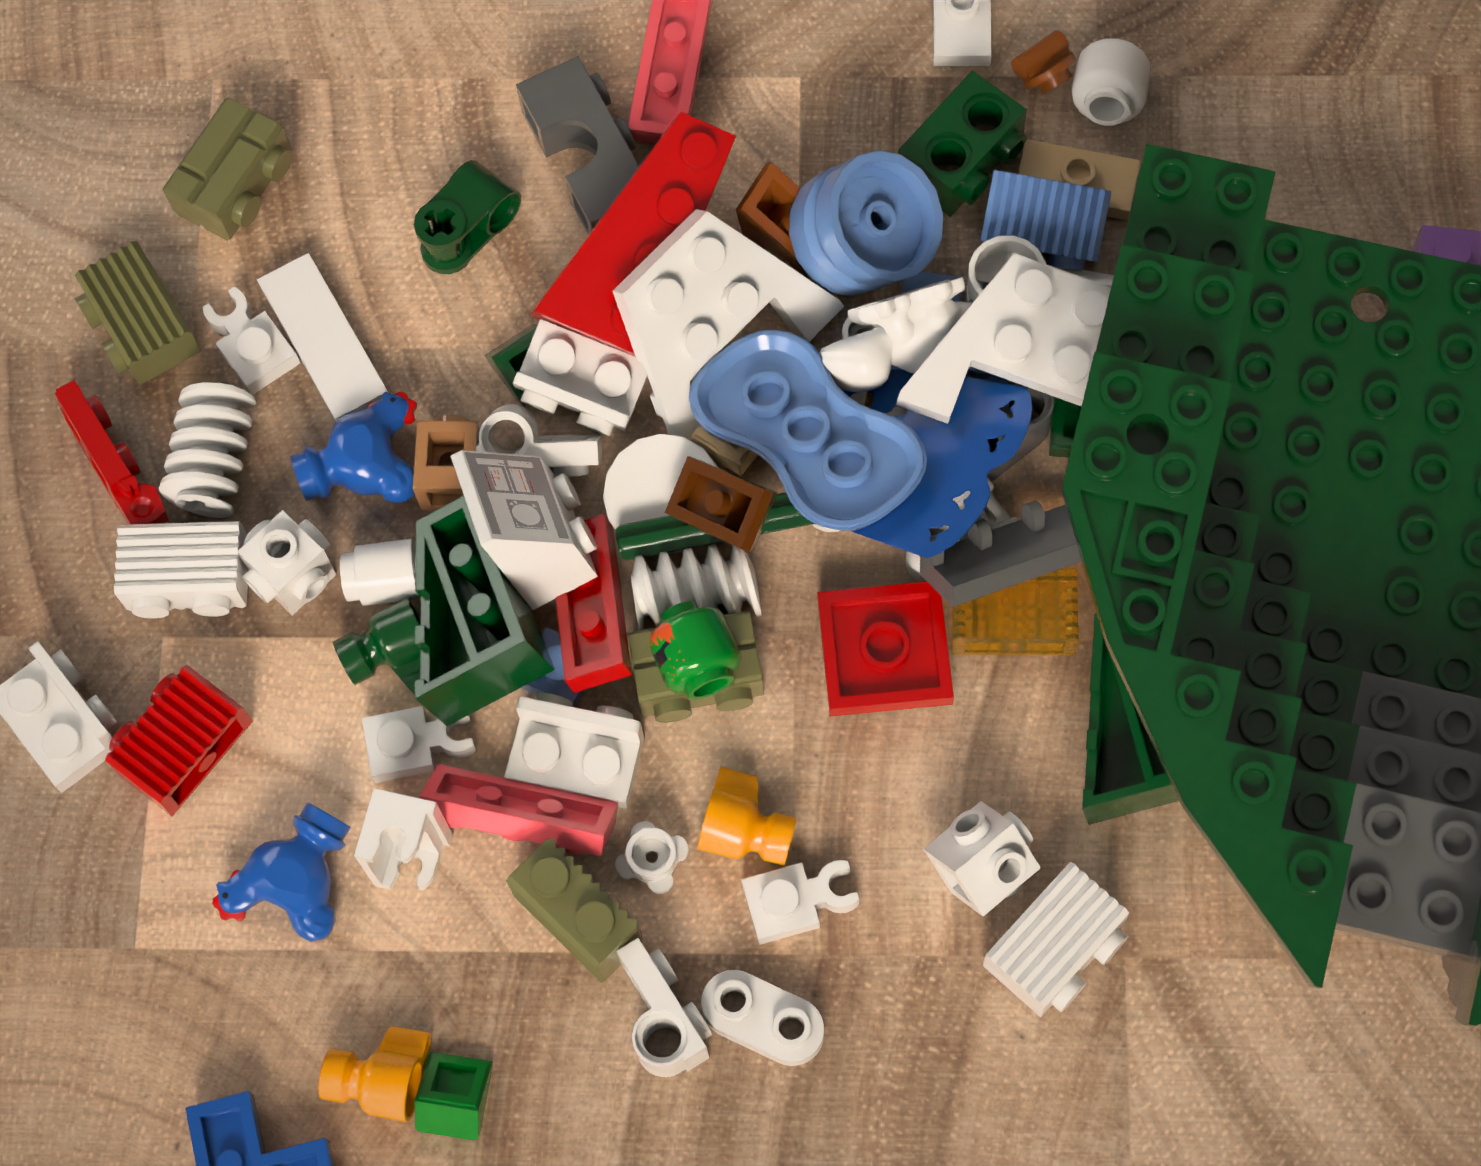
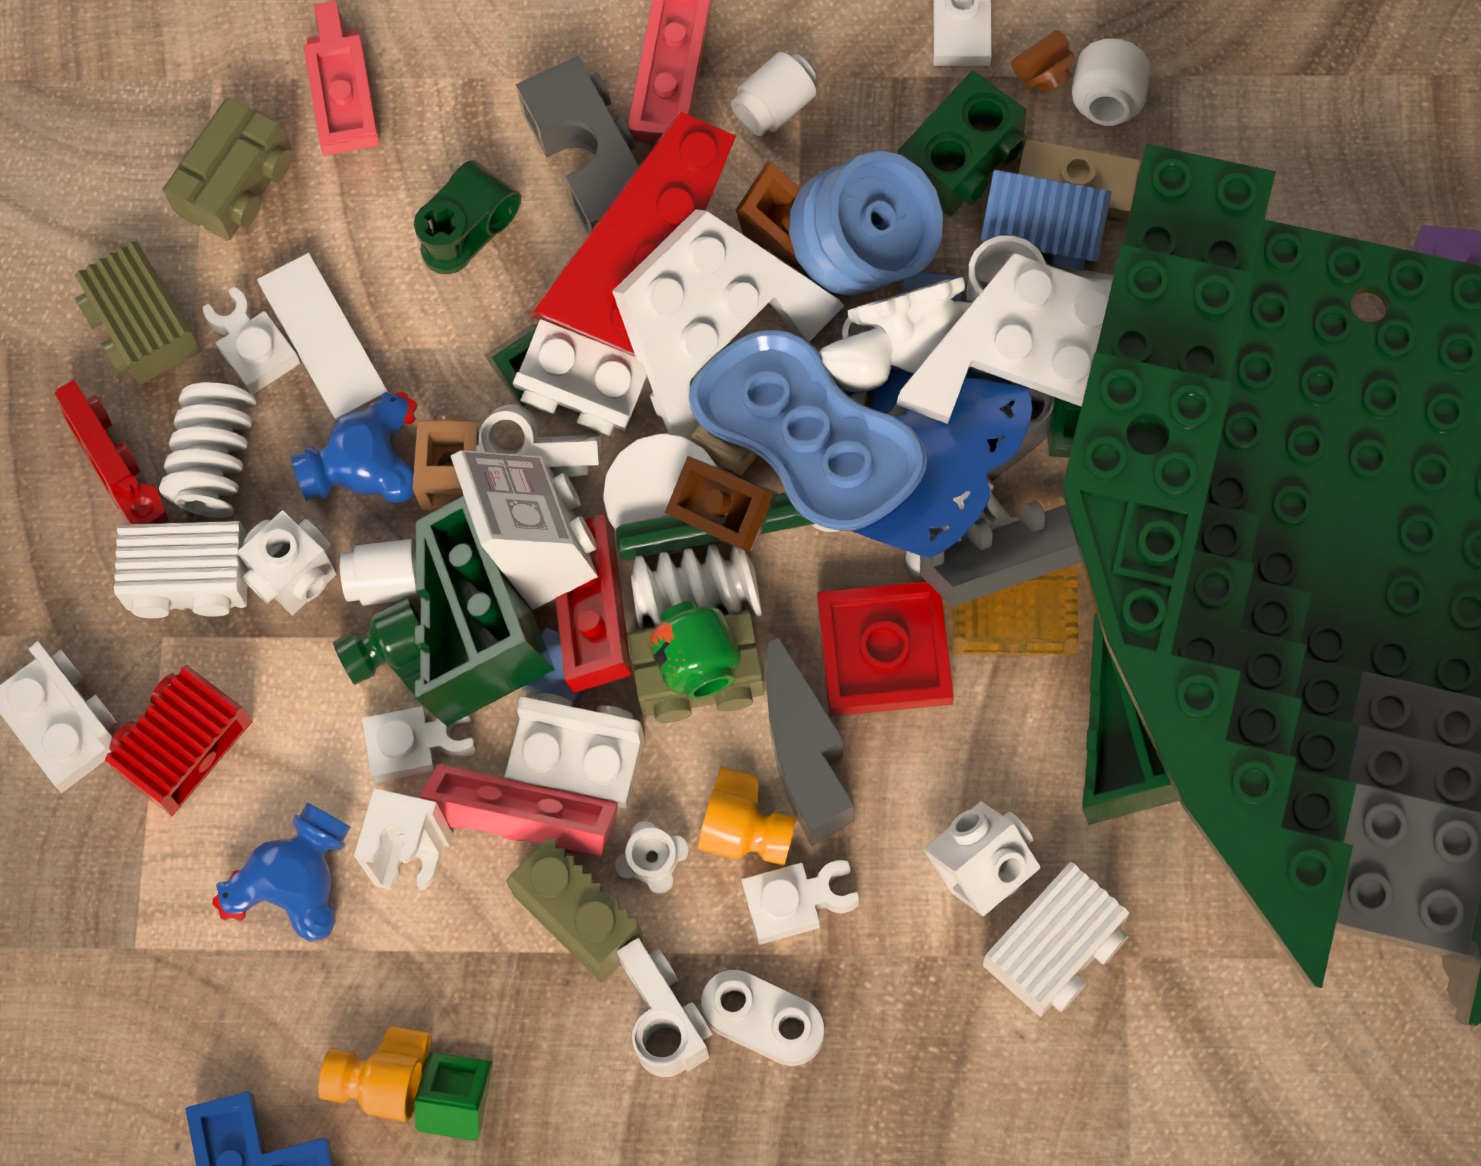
(339, 85): none -> coral hinge
(774, 93): none -> white brick
(805, 748): none -> dark grey slope

